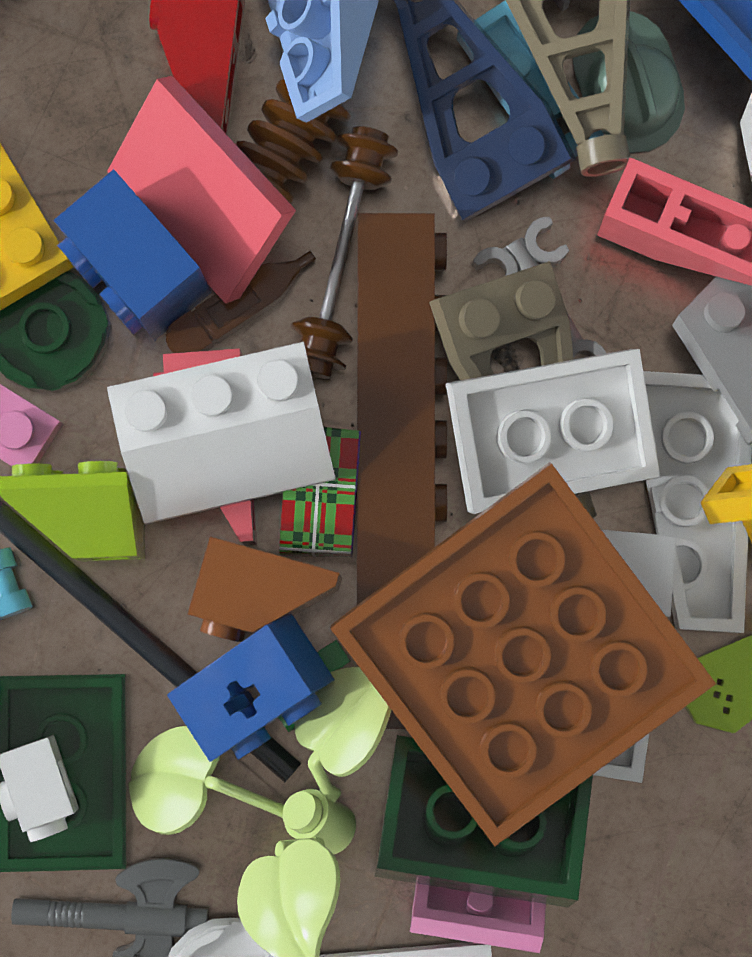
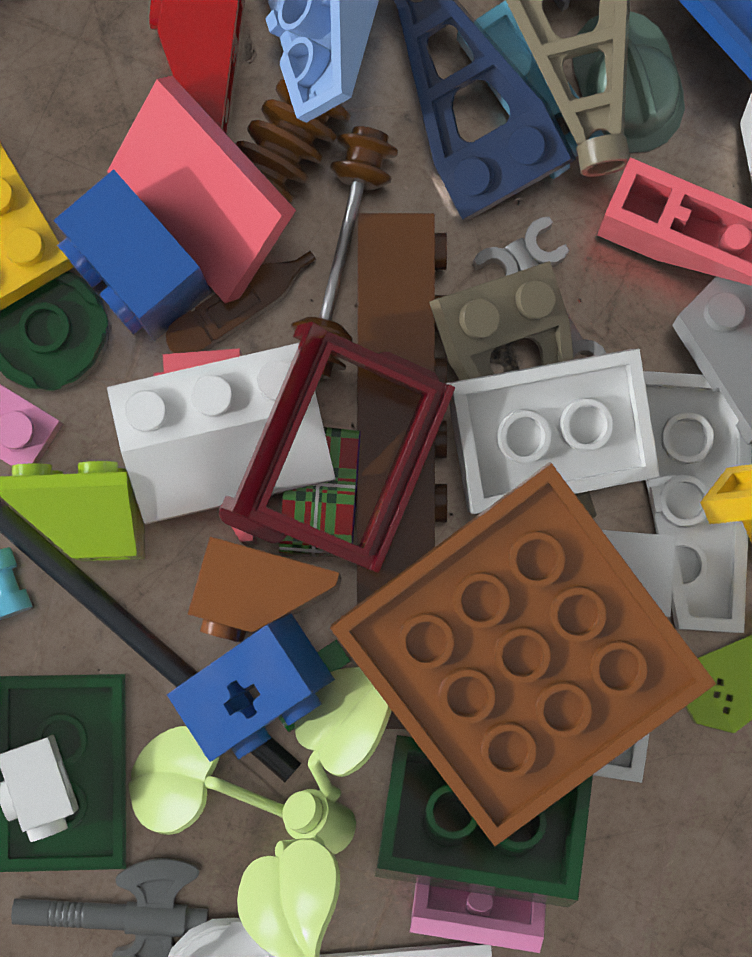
(249, 508): none -> dark red piece

